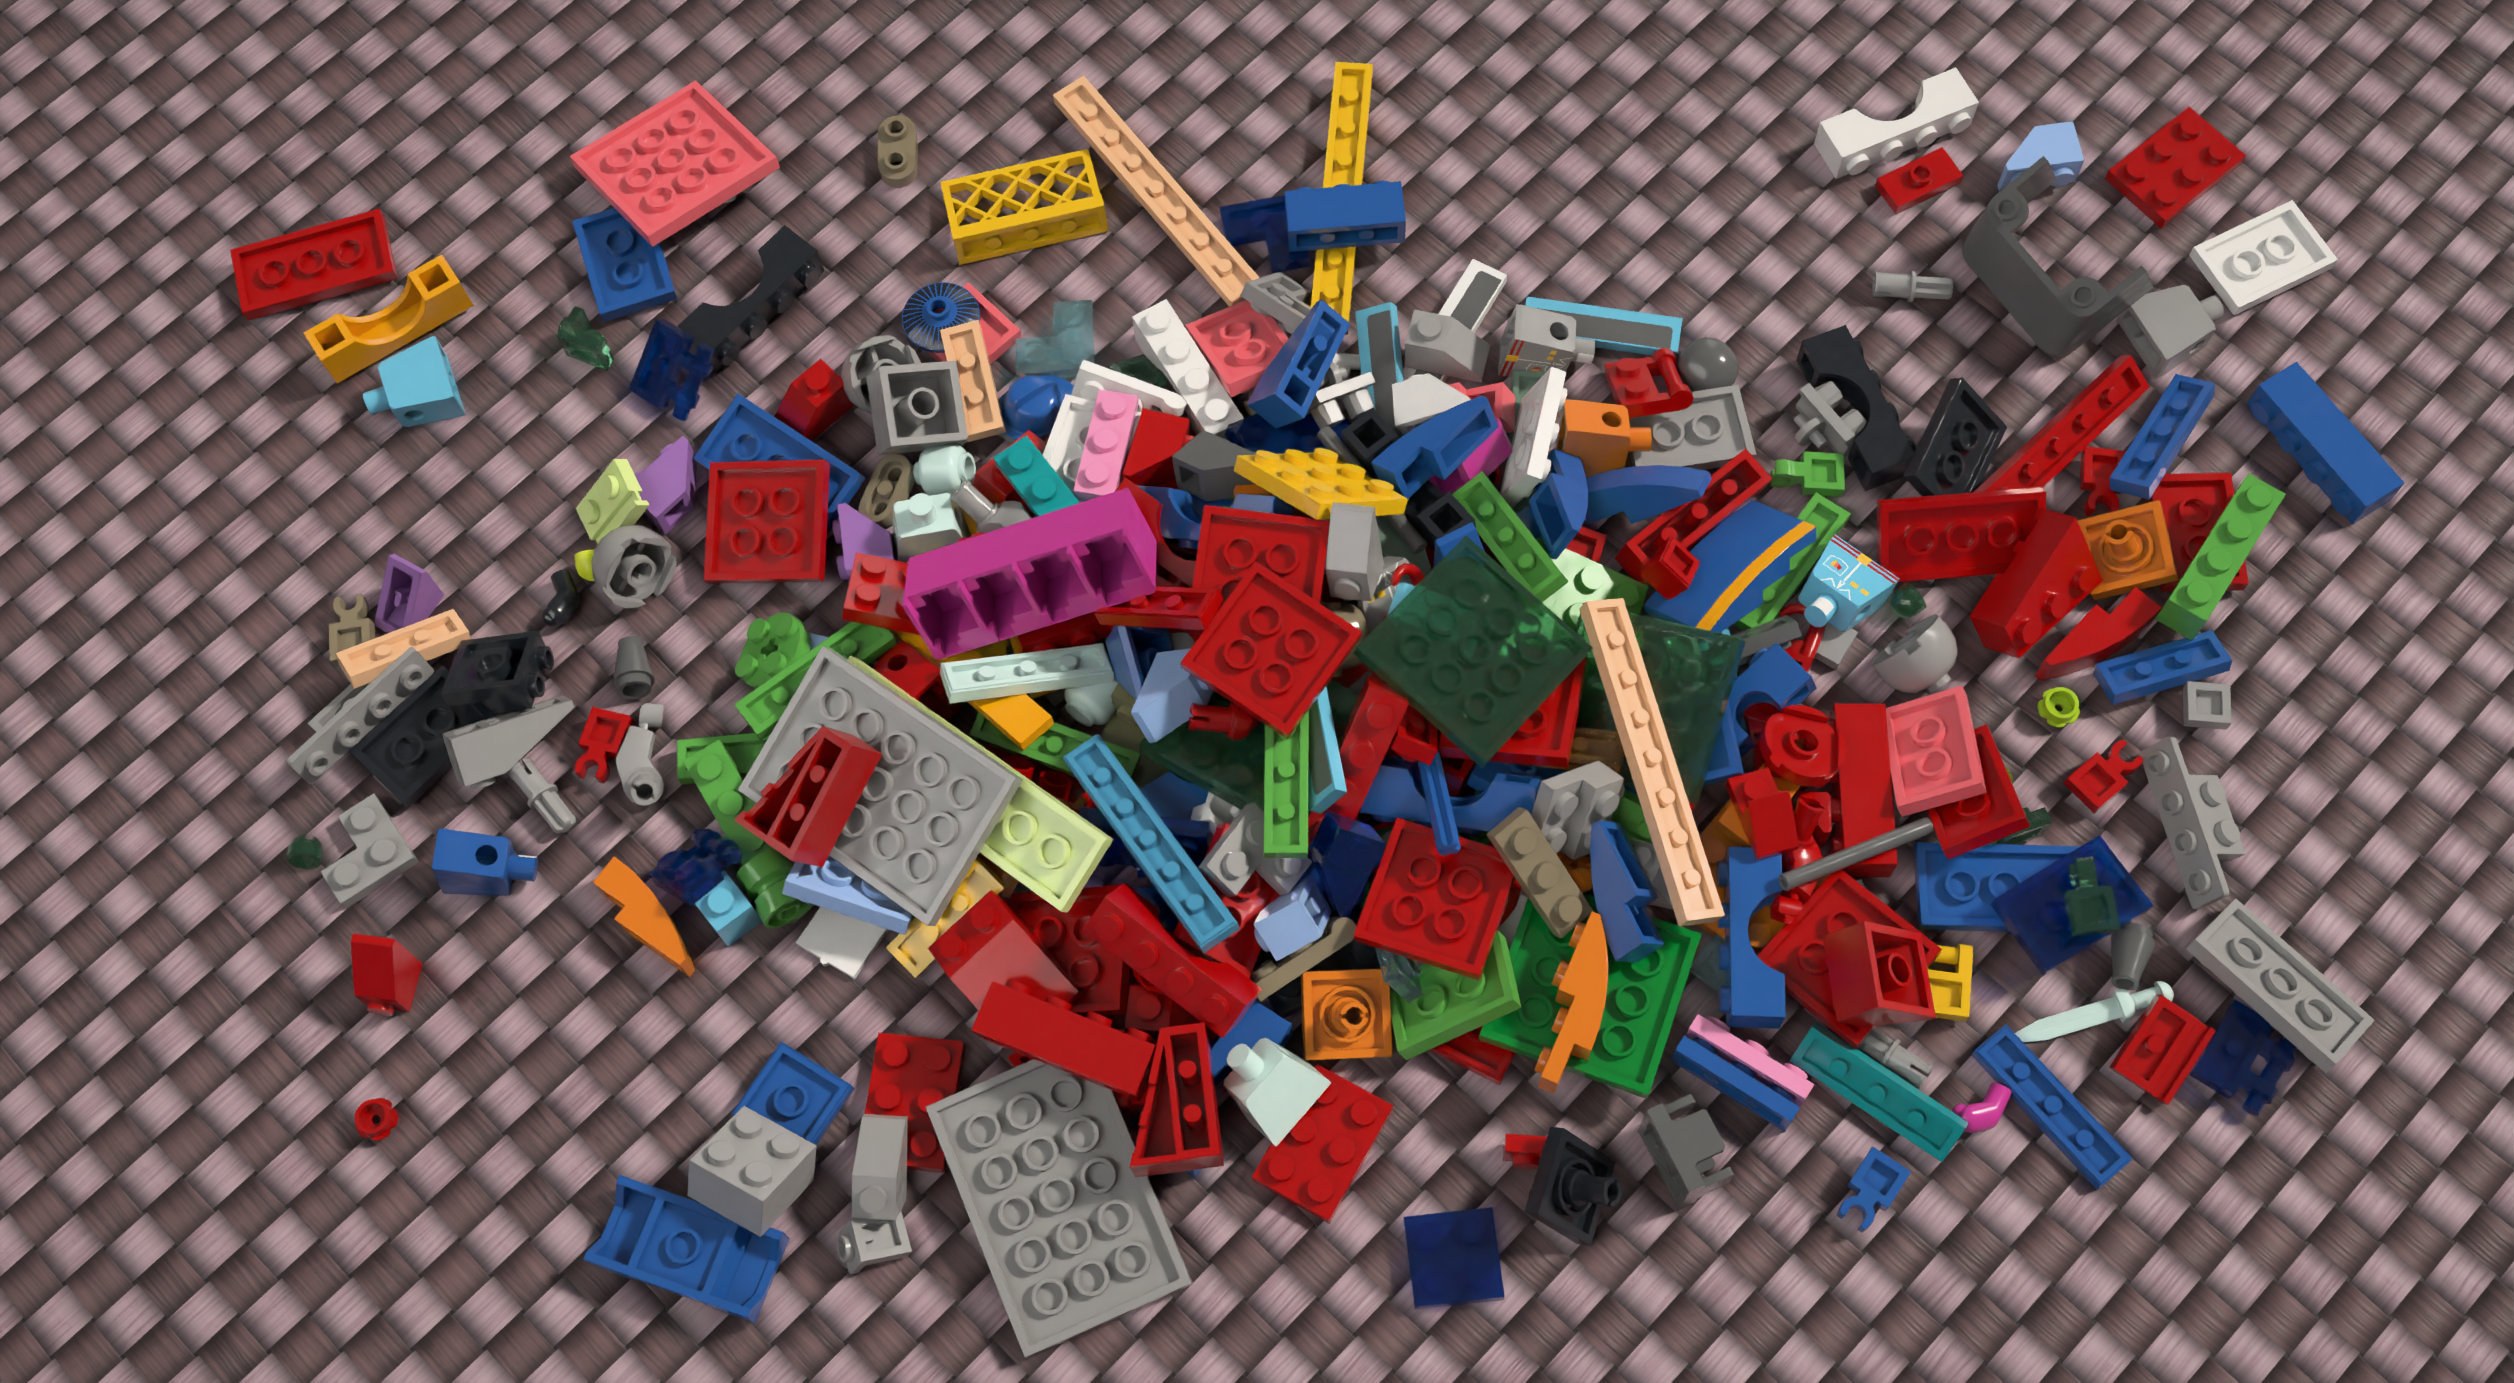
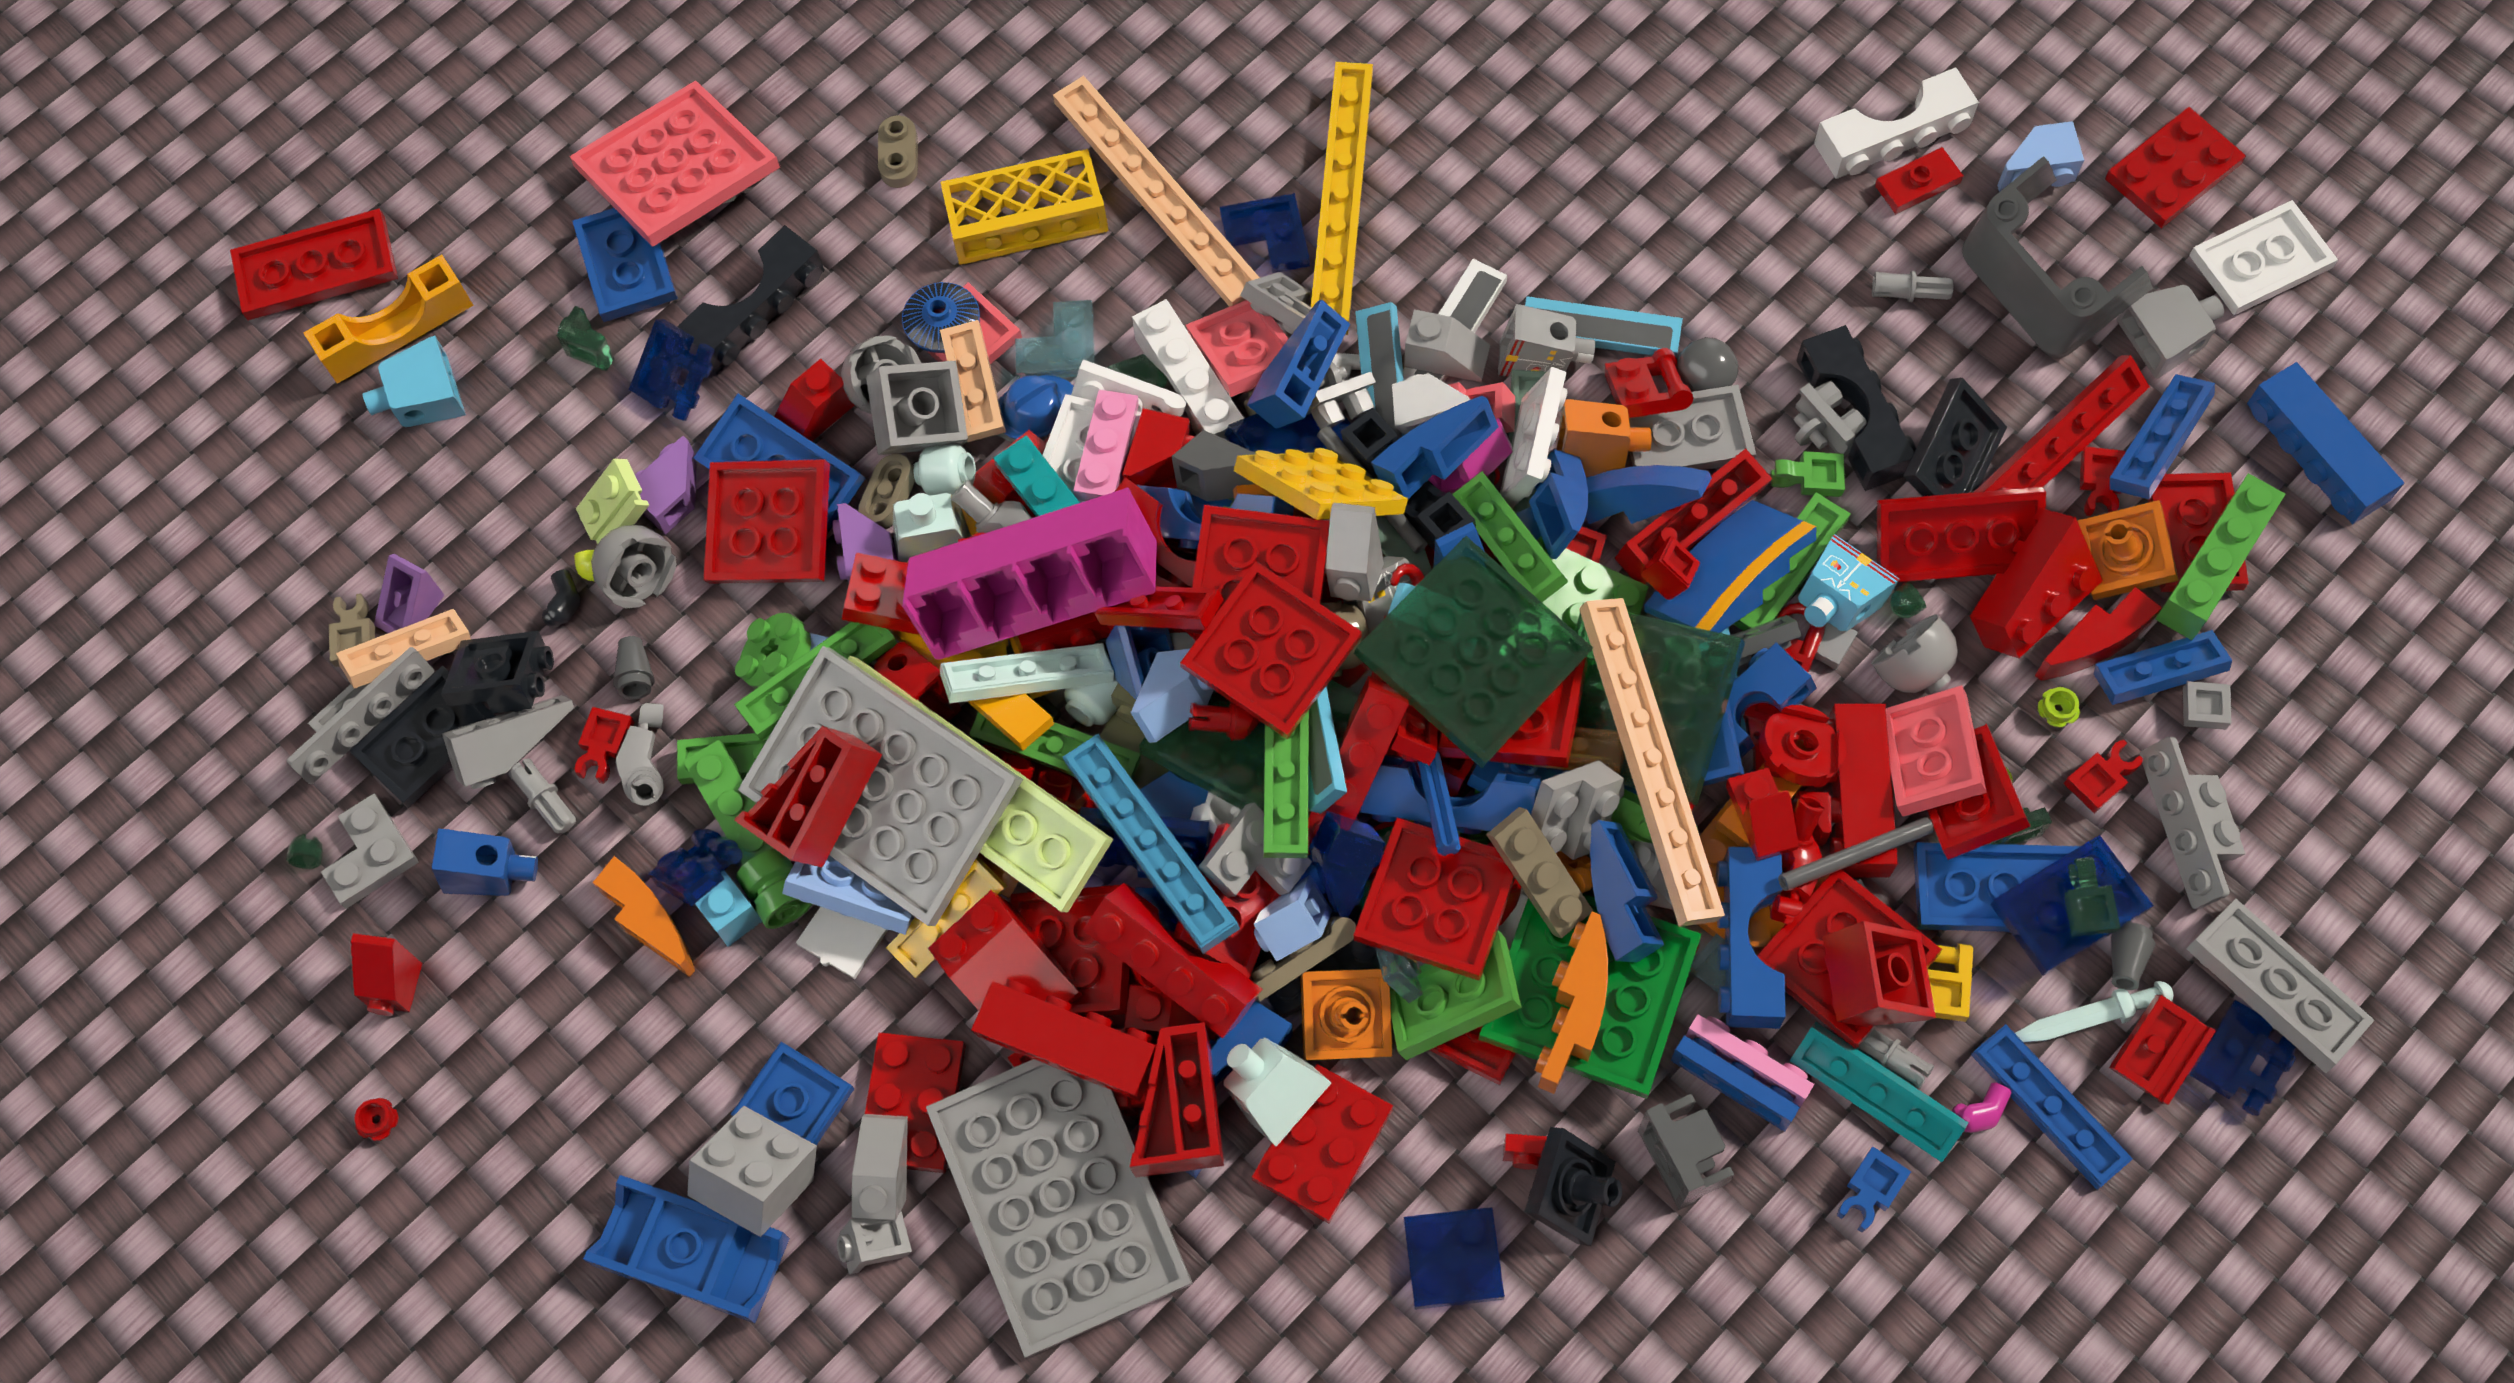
(1345, 216): blue brick -> none

